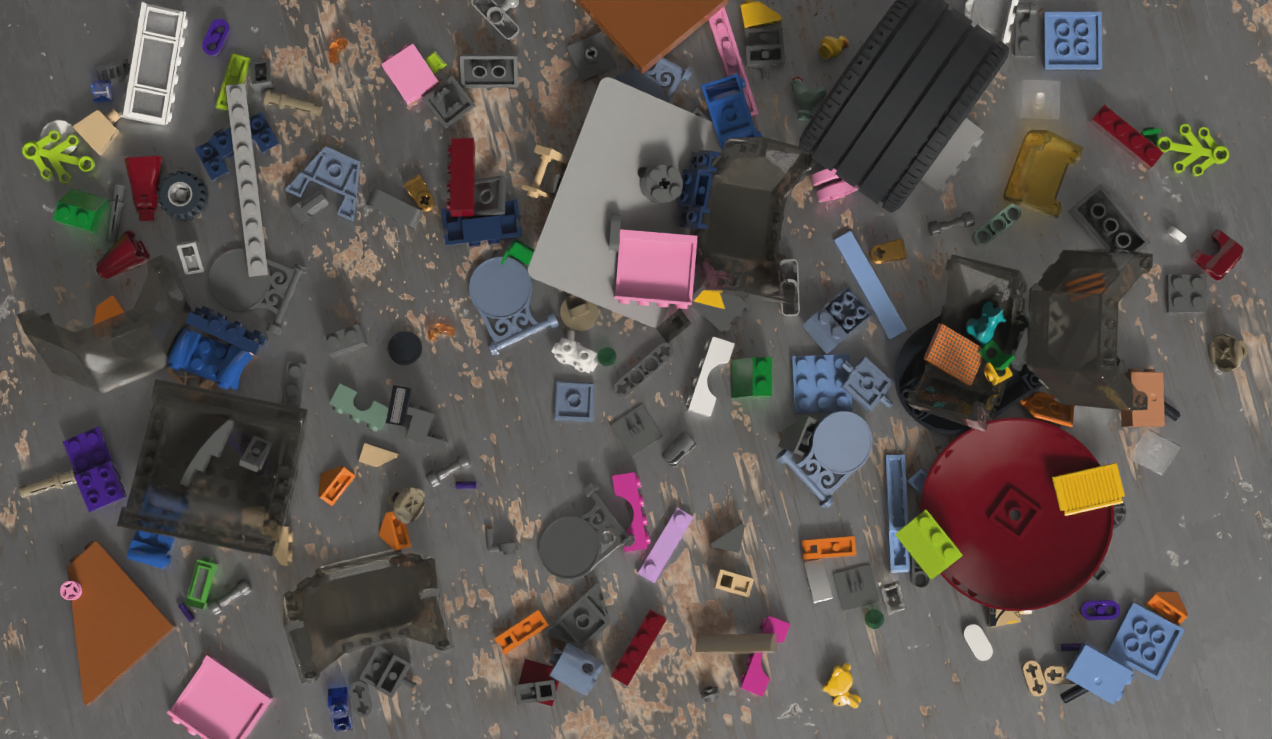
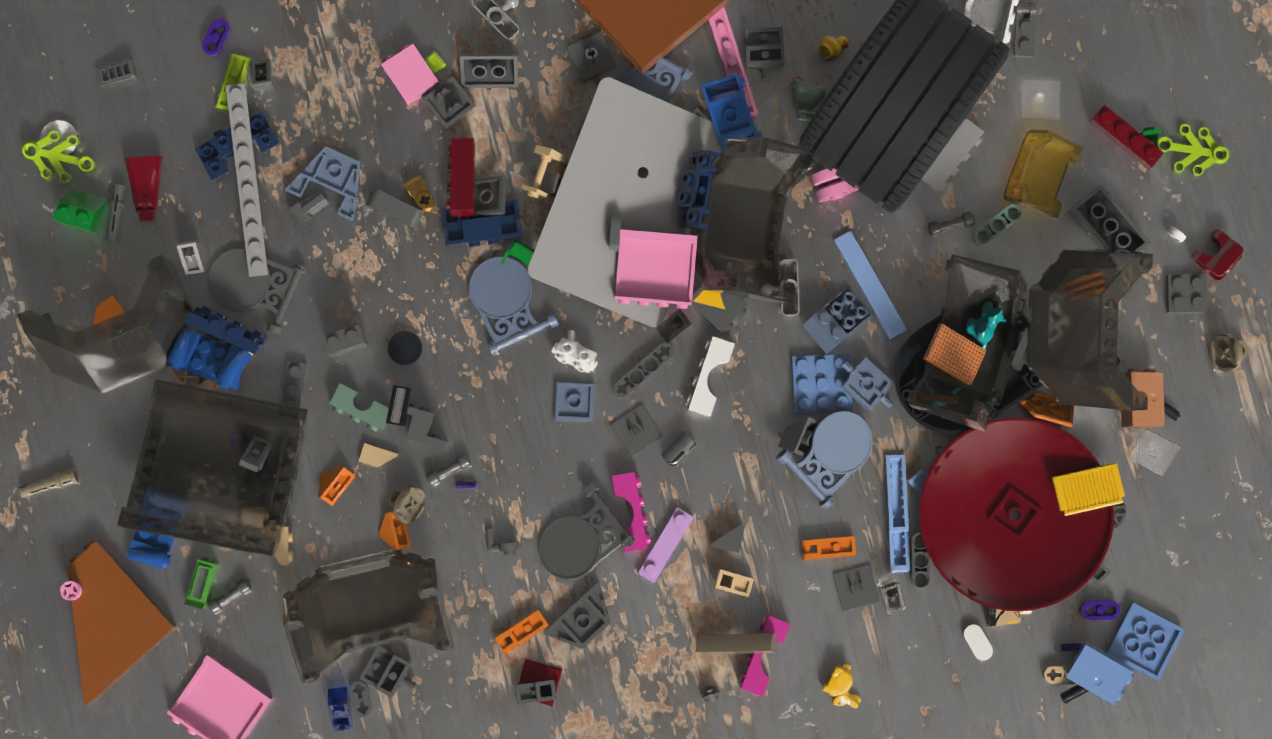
(95, 469): dark purple piece -> none
(98, 129): tan torso -> none
(102, 91): clear blue tile -> none
(123, 256): dark red cone -> none
(154, 64): window -> none
(182, 195): black wheel -> none
(186, 611): dark purple piece -> none
(213, 446): dark grey slope -> none
(283, 100): dark tan pin -> none
(335, 48): clear orange arm -> none
(440, 329): clear orange arm -> none
(575, 668): sand blue cylinder -> none
(578, 313): dark tan tile -> none
(606, 356): clear green plate -> none
(638, 647): dark red brick -> none
(671, 183): dark grey brick -> none
(751, 378): green slope -> none
(758, 15): yellow slope -> none
(818, 580): light grey slope -> none
(874, 619): clear green plate -> none
(891, 251): pearl gold piece -> none
(928, 544): lime slope -> none
(992, 376): yellow bracket -> none
(1000, 361): green bracket -> none
(1030, 680): tan beam -> none
(1072, 40): medium blue plate -> none
(1168, 606): orange slope -> none

